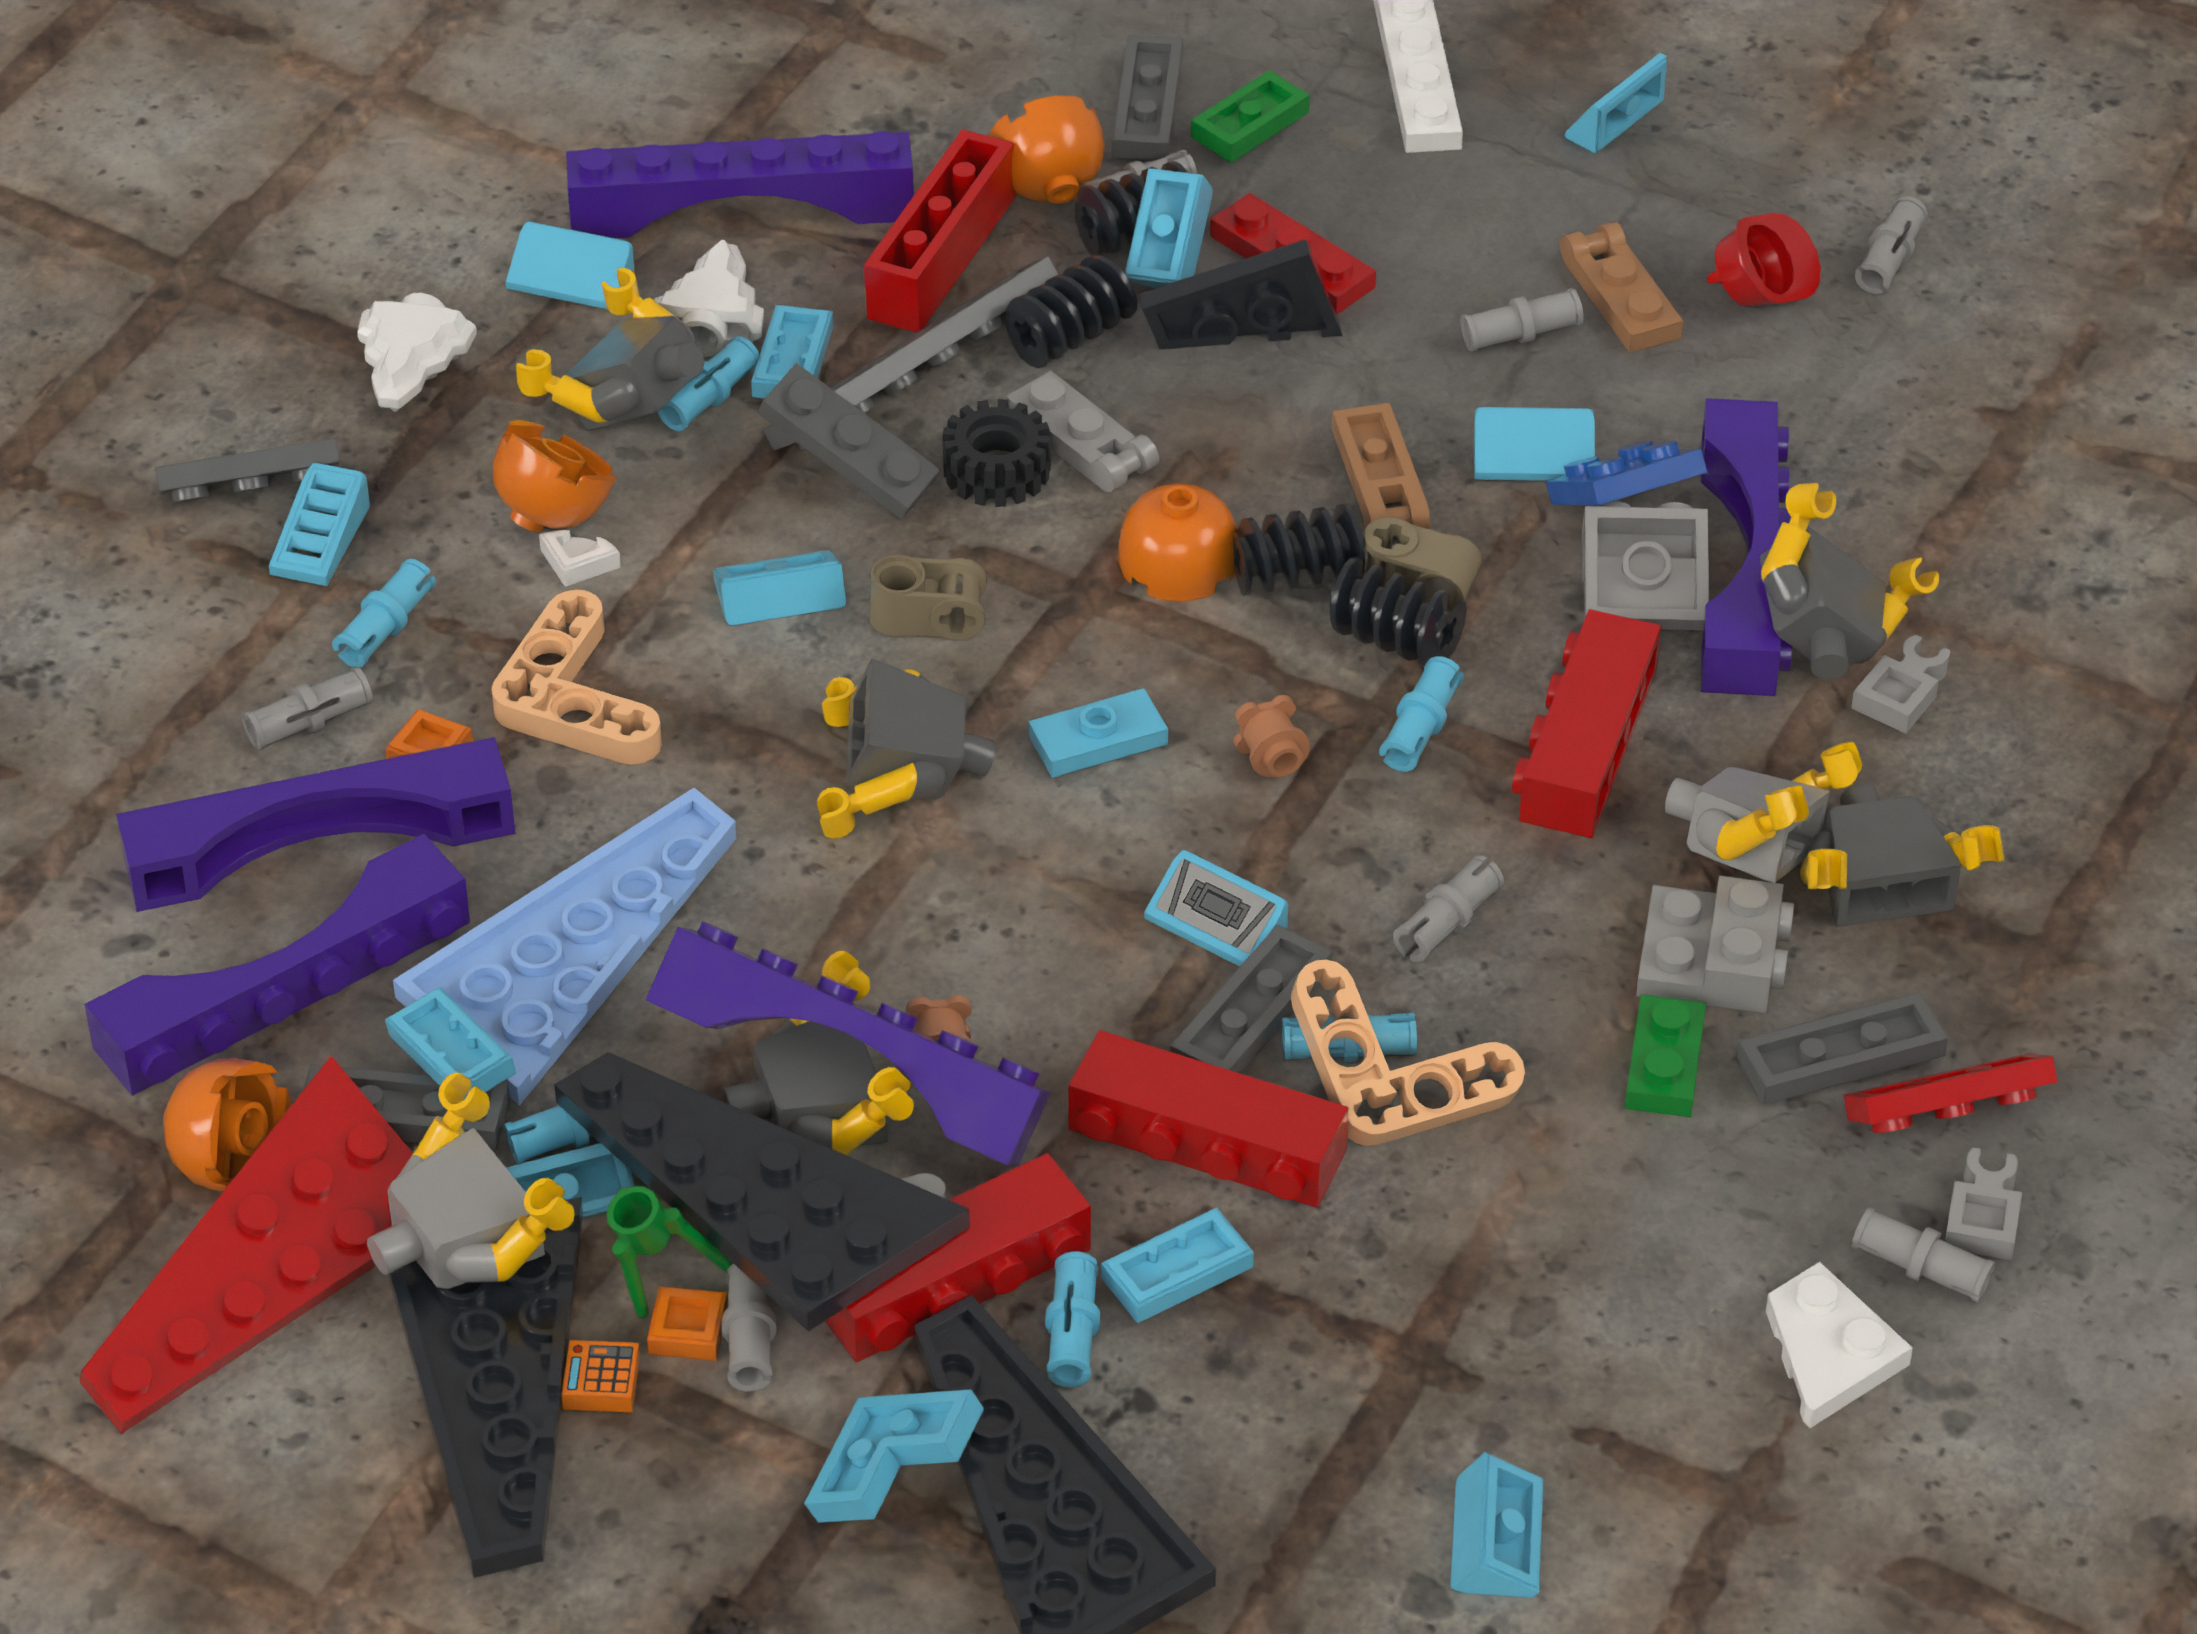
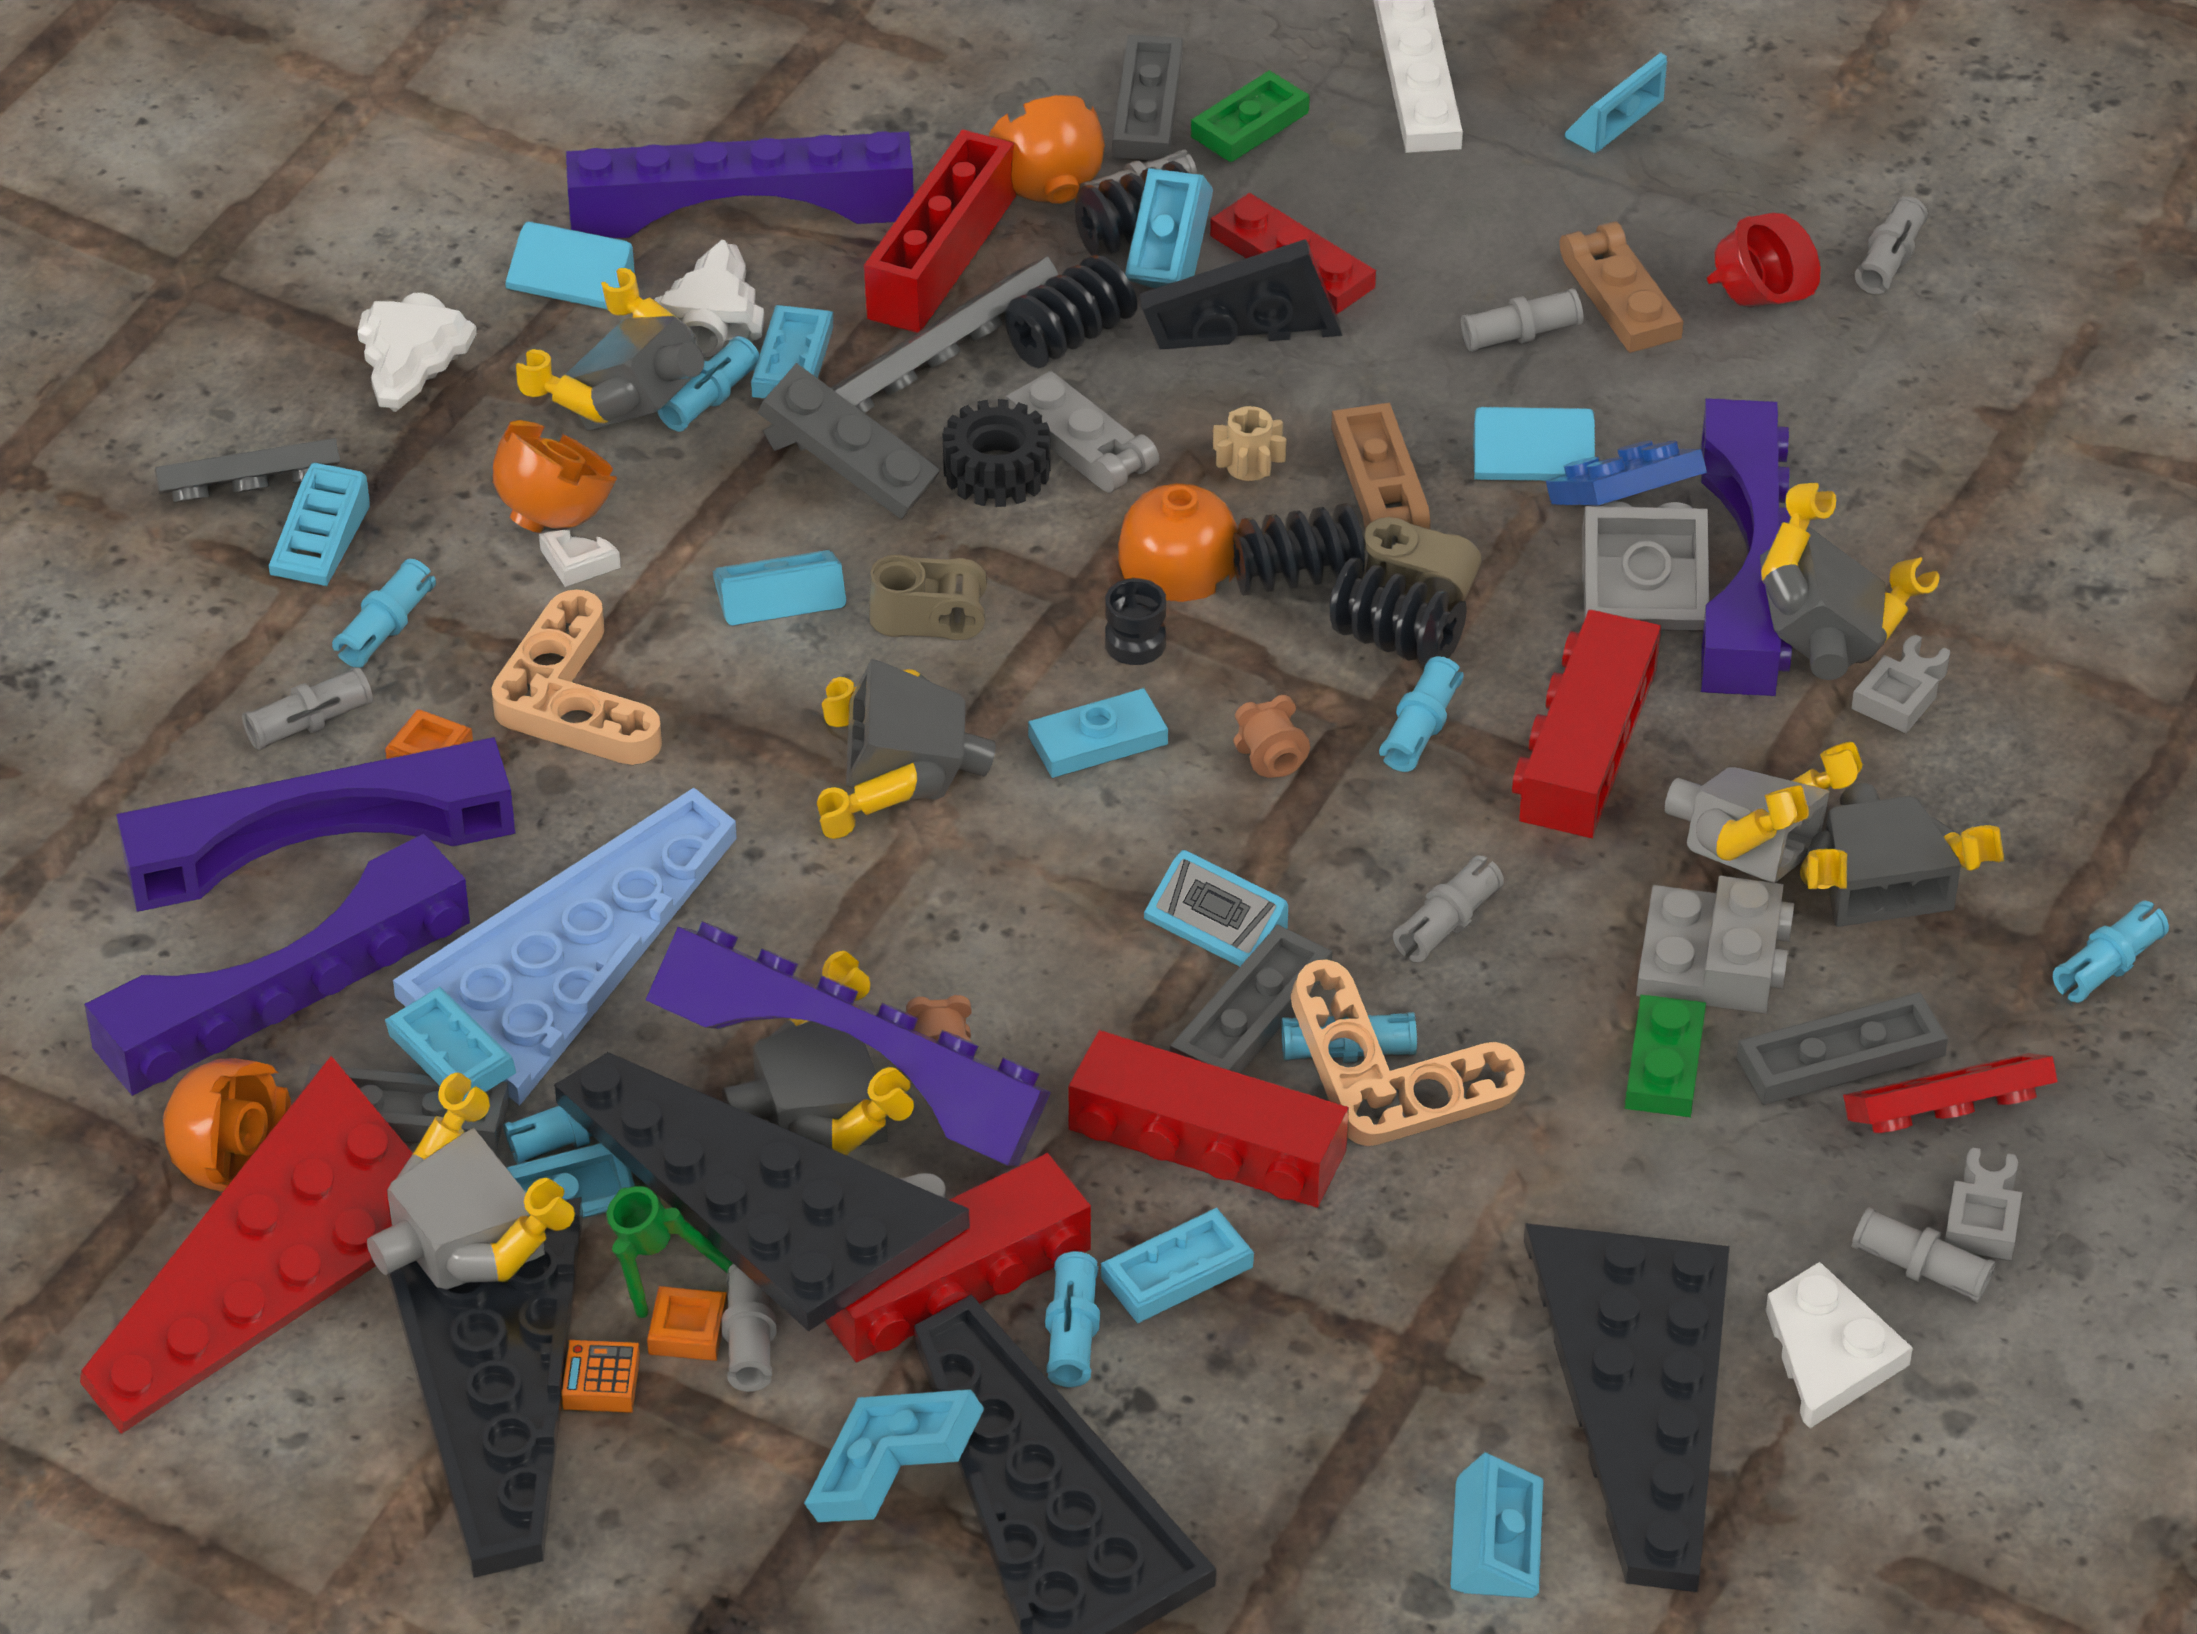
(1135, 621): none -> black wheel
(1249, 443): none -> tan gear
(1641, 1366): none -> black wing
(2110, 951): none -> medium azure pin

